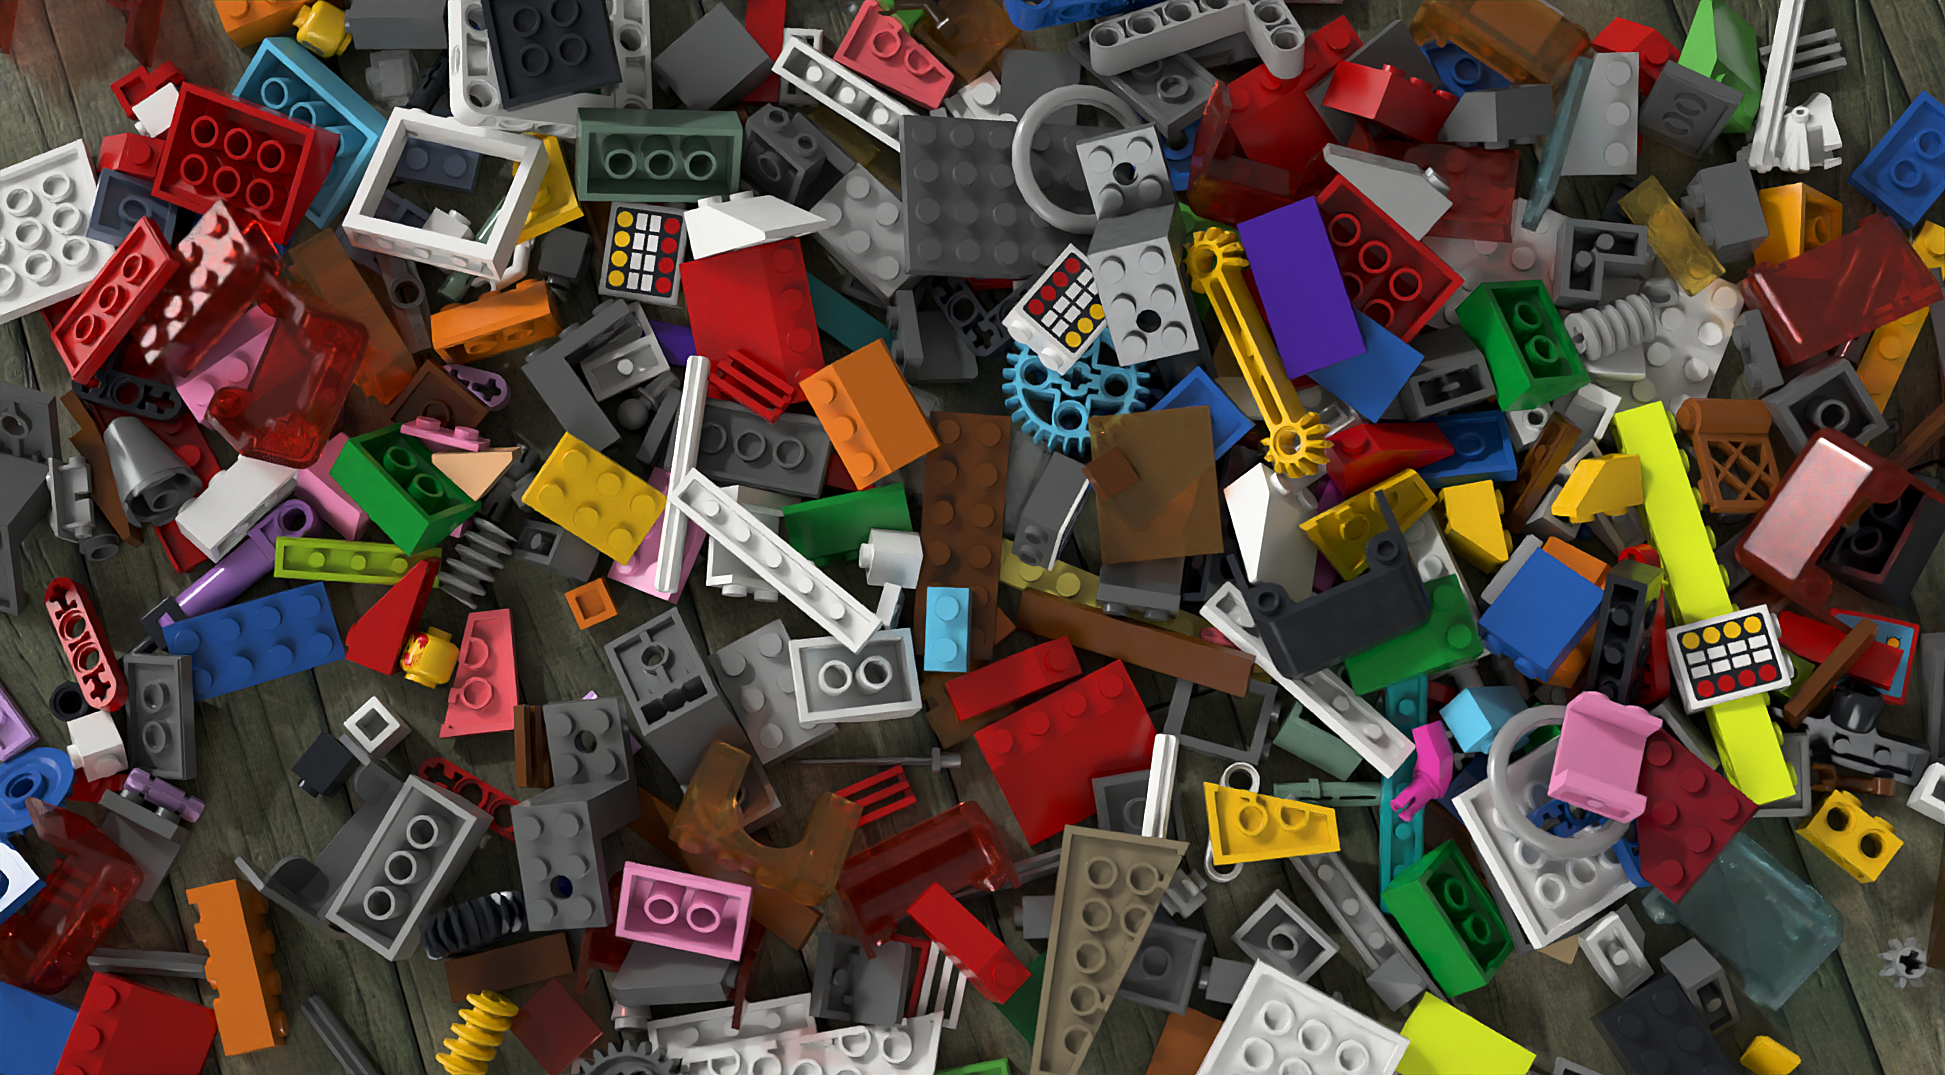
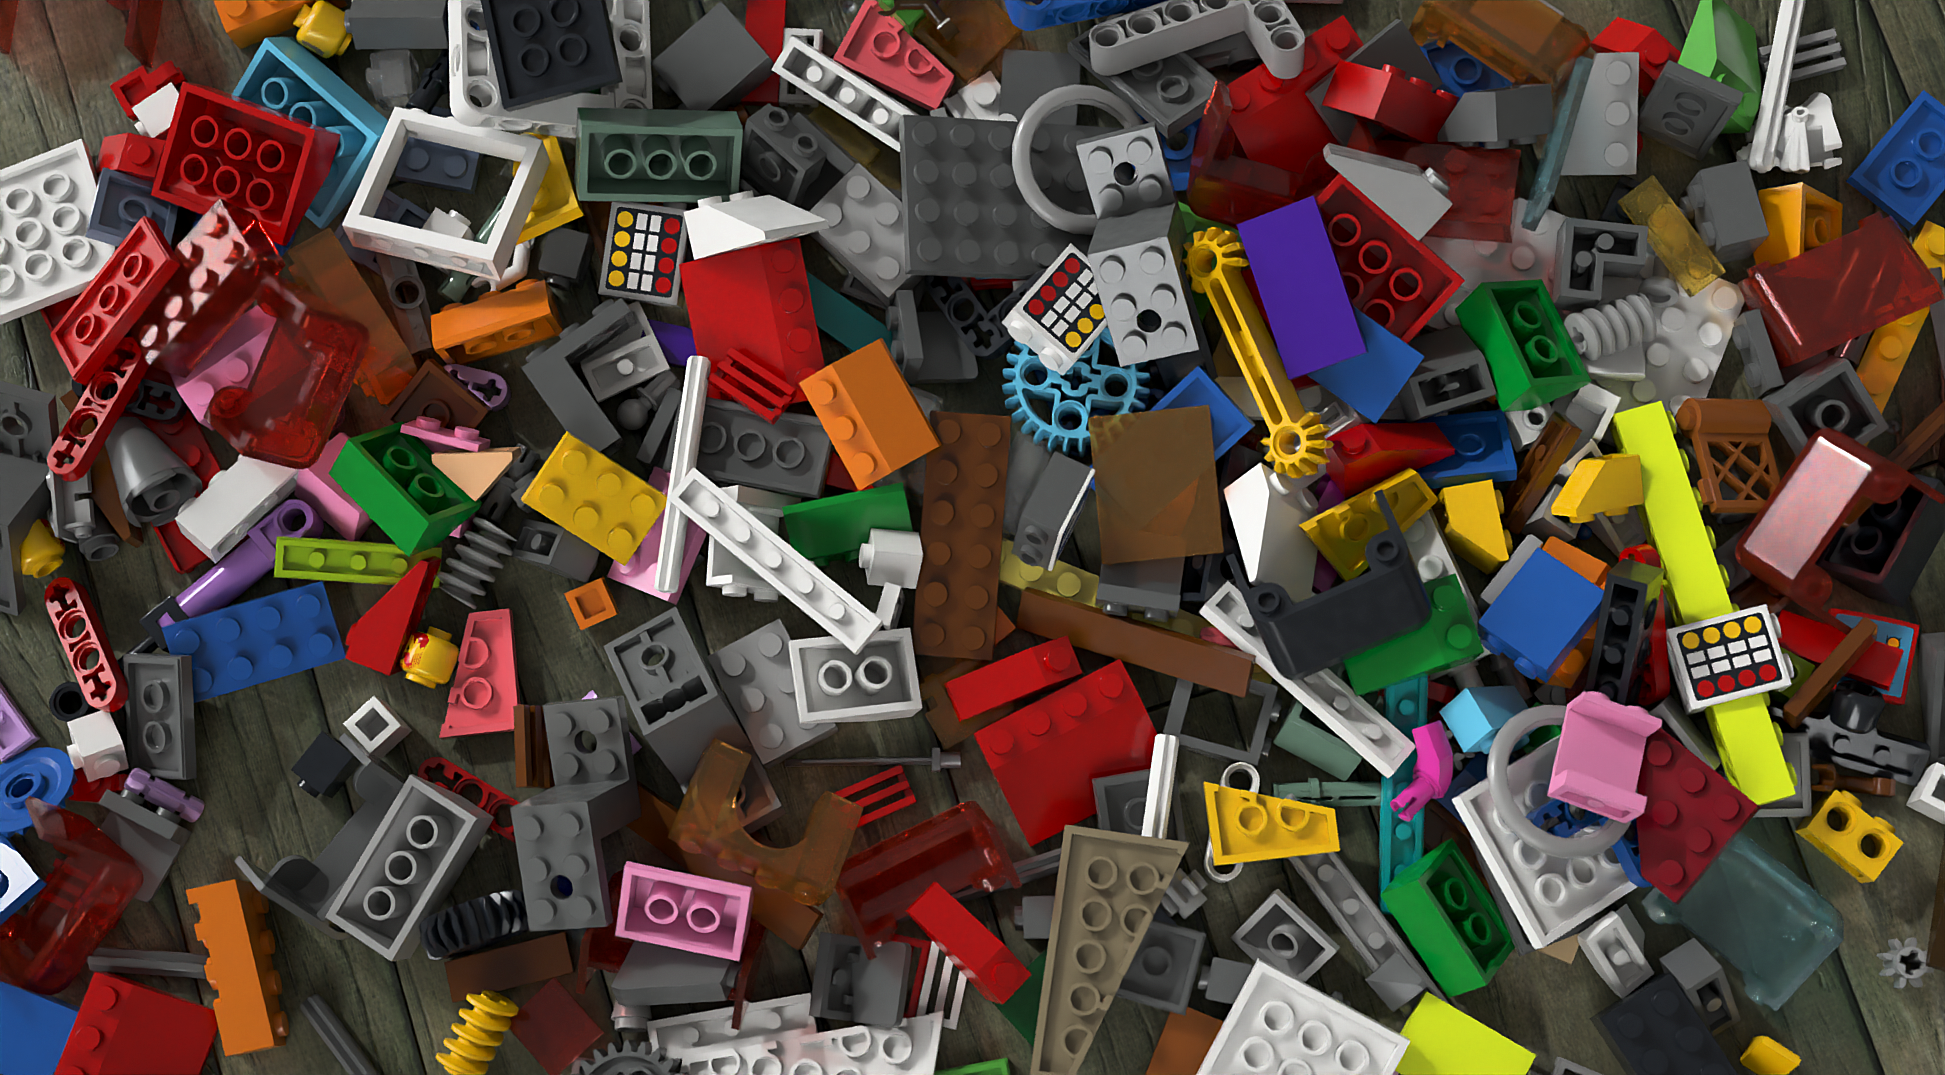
(41, 550): none -> yellow head
(94, 407): none -> red beam
(948, 629): medium azure brick -> none
(1110, 474): reddish brown tile -> none

